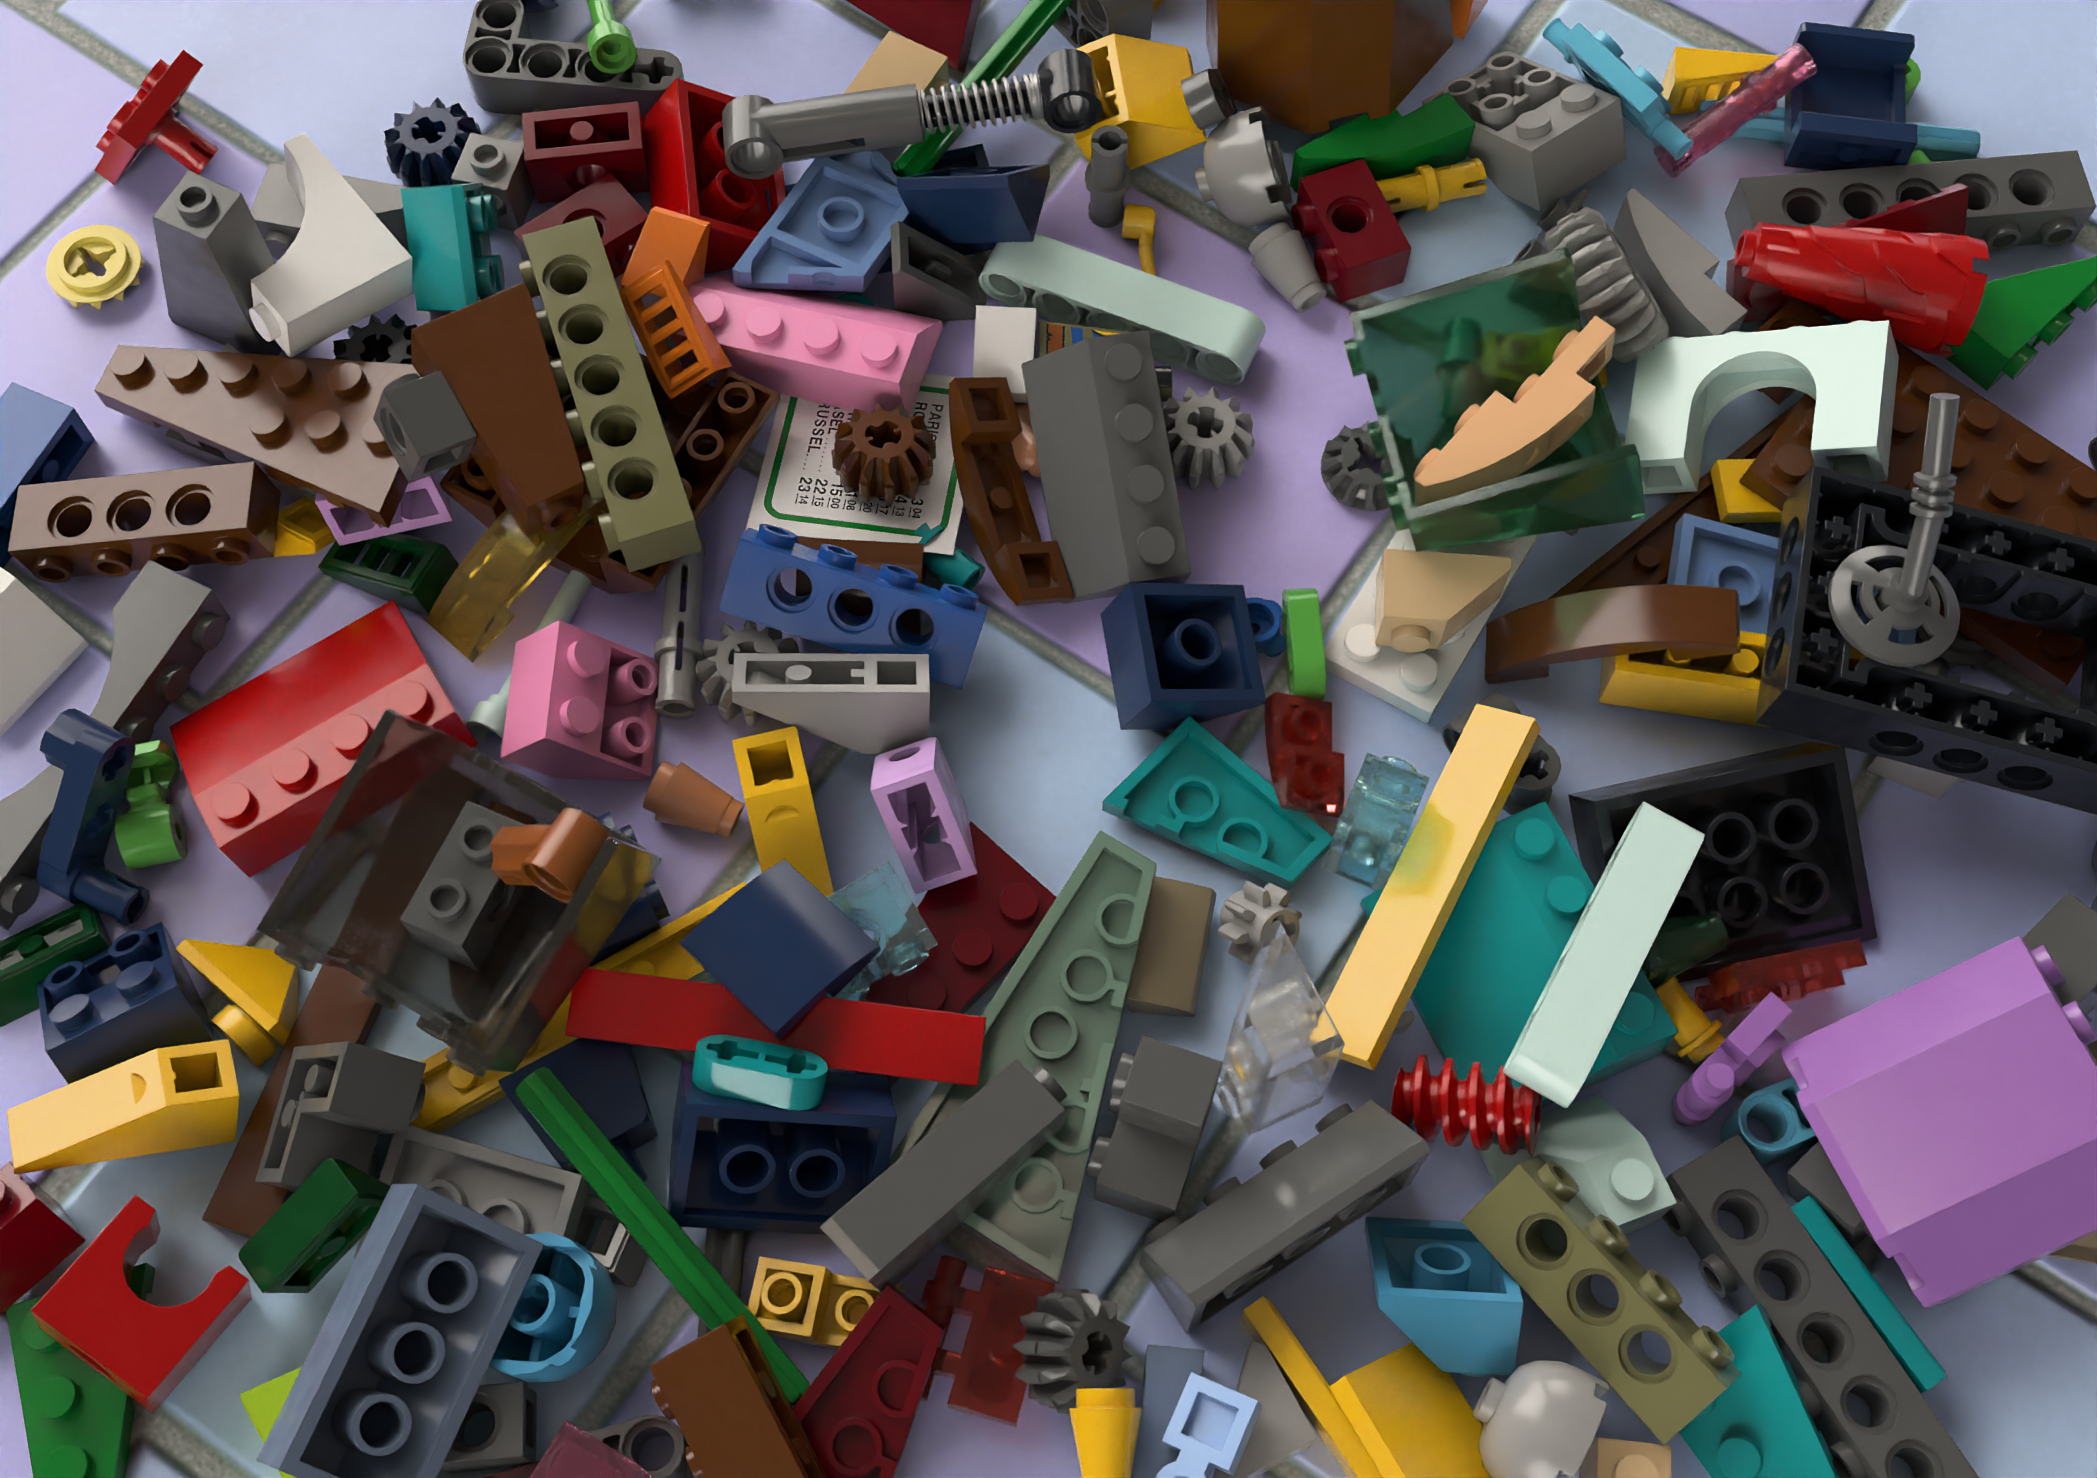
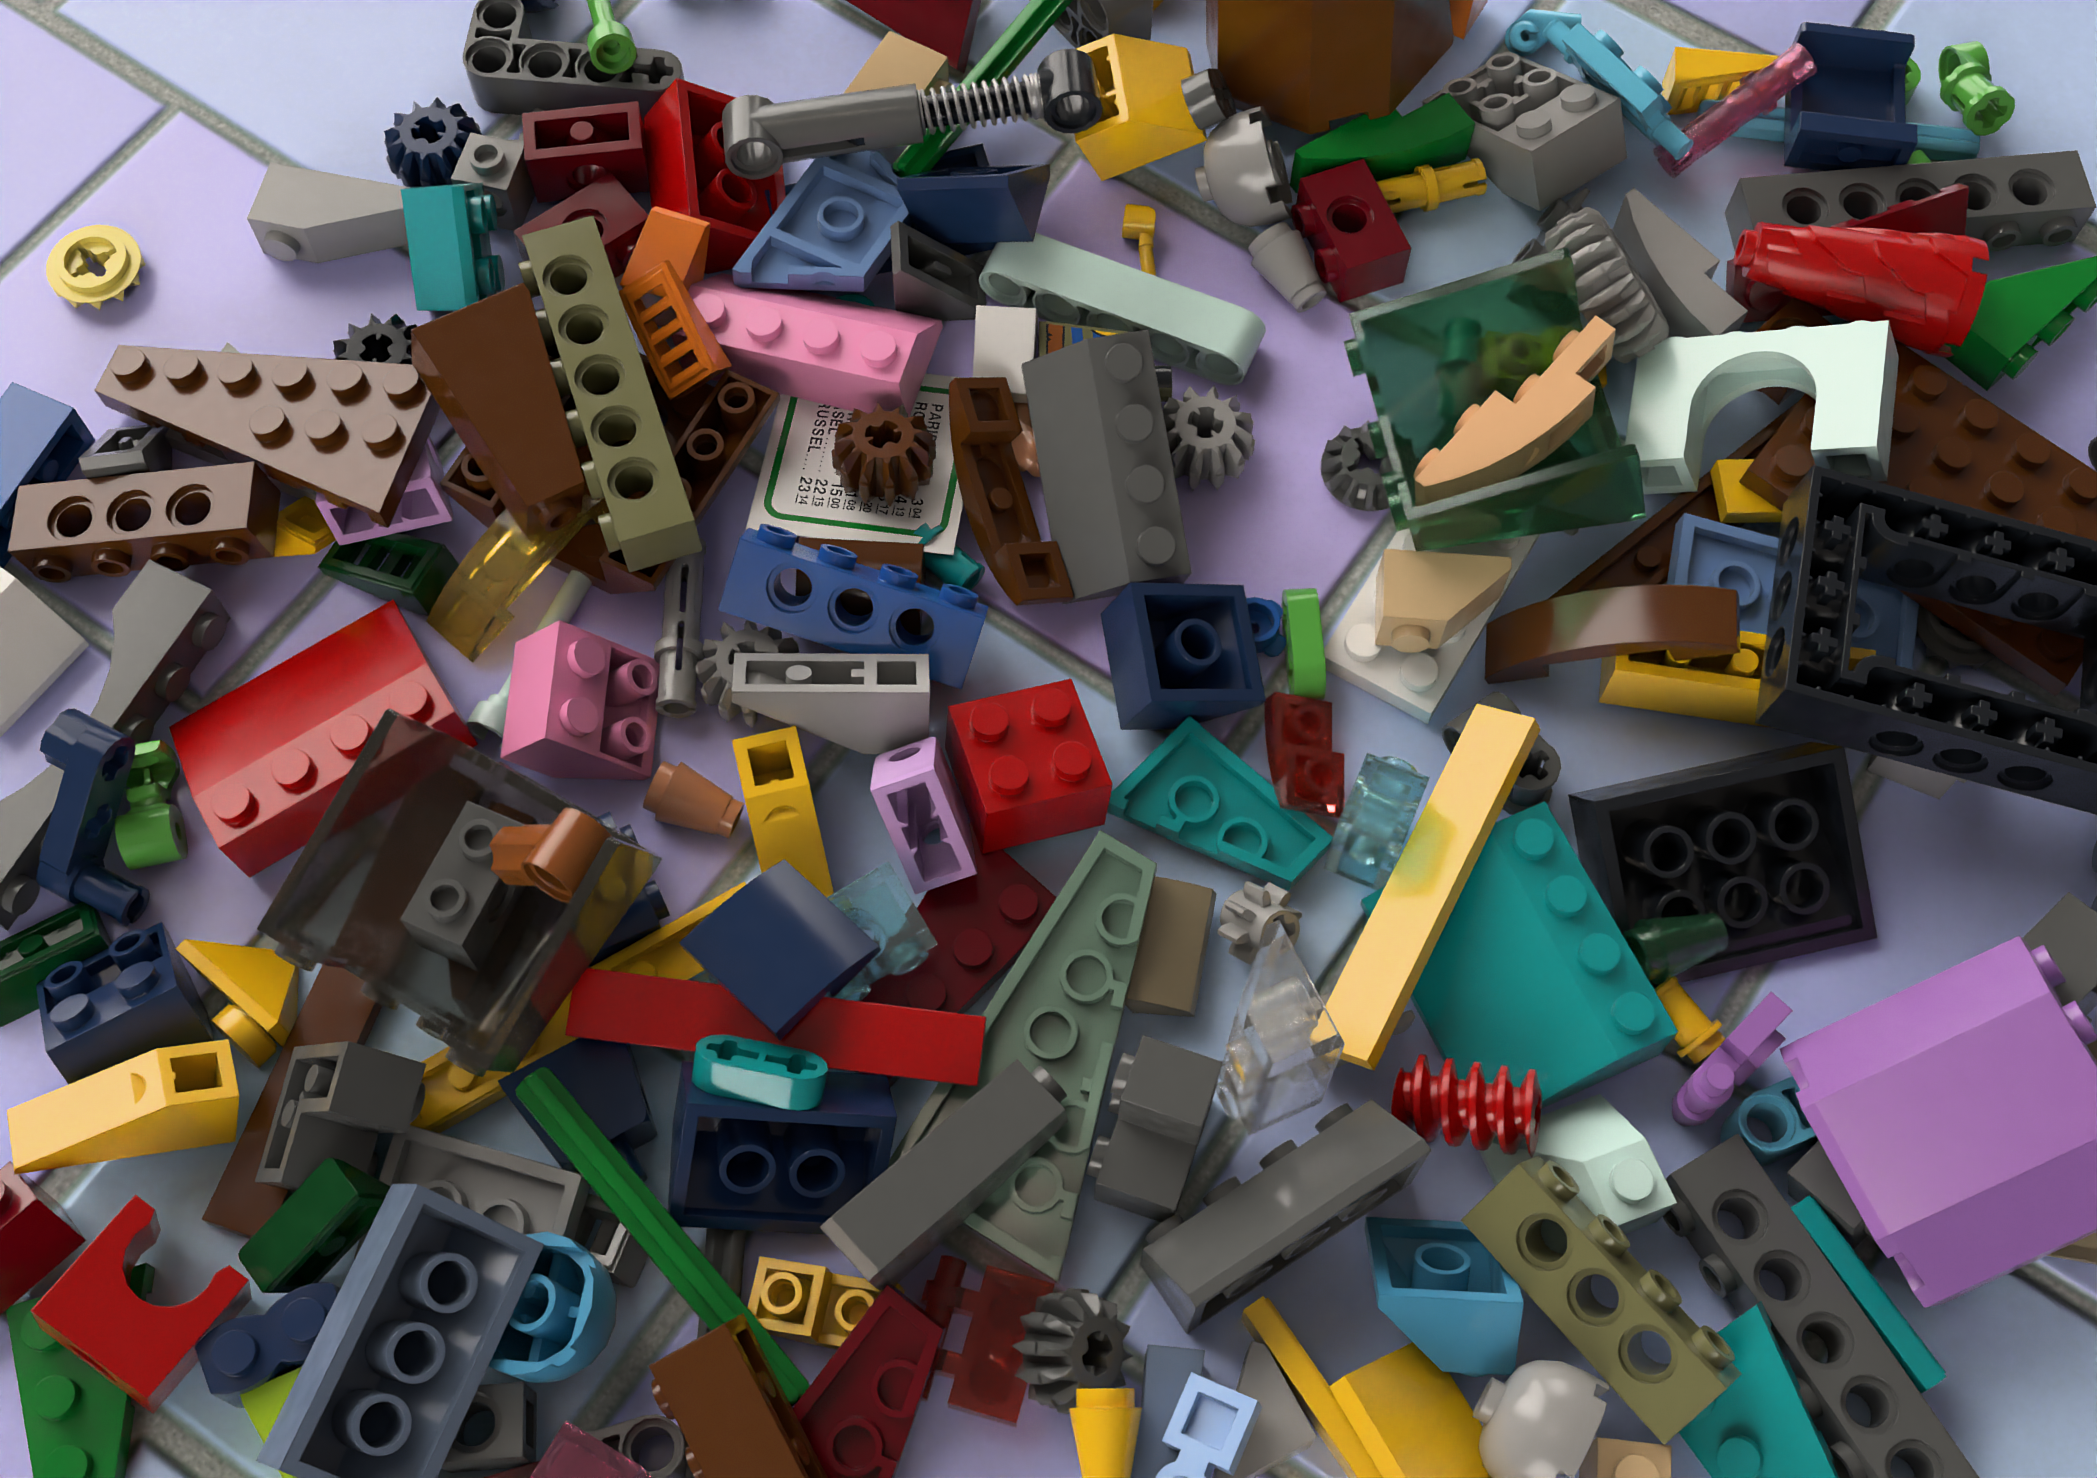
(128, 452): none -> dark grey slope
(152, 120): red plate -> none
(207, 260): dark grey slope -> none
(266, 1346): none -> dark blue brick
(337, 266): white arch -> none
(424, 425): dark grey brick -> none
(1027, 765): none -> red brick
(1108, 176): dark grey pin -> none
(1525, 33): none -> medium azure arm
(1603, 955): light aqua beam -> none
(1787, 975): clear red plate -> none
(1906, 589): dark grey dish -> none
(1970, 90): none -> bright green connector

